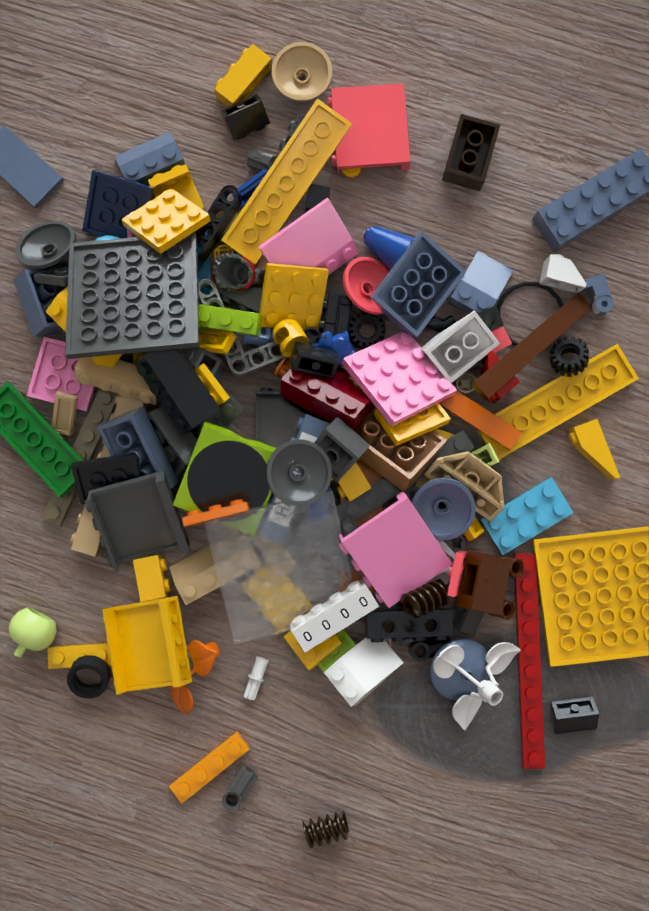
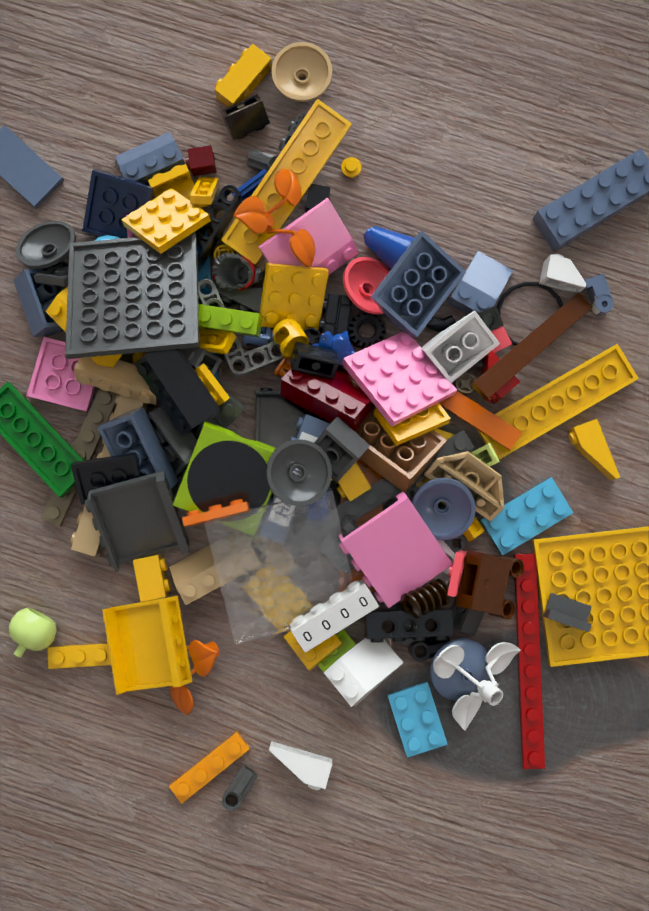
(64, 413): tan tile -> none
(85, 690): black tyre -> none
(201, 160): none -> dark red brick
(204, 191): none -> yellow plate
(253, 215): none -> orange plant
(255, 678): white axle -> none
(307, 766): none -> white slope
(326, 829): dark brown piece -> none
(377, 128): coral panel -> none
(417, 719): none -> medium azure plate
(471, 152): dark brown brick -> none
(568, 612): none -> dark grey panel
(569, 346): black tyre -> none
(575, 715): black panel -> none

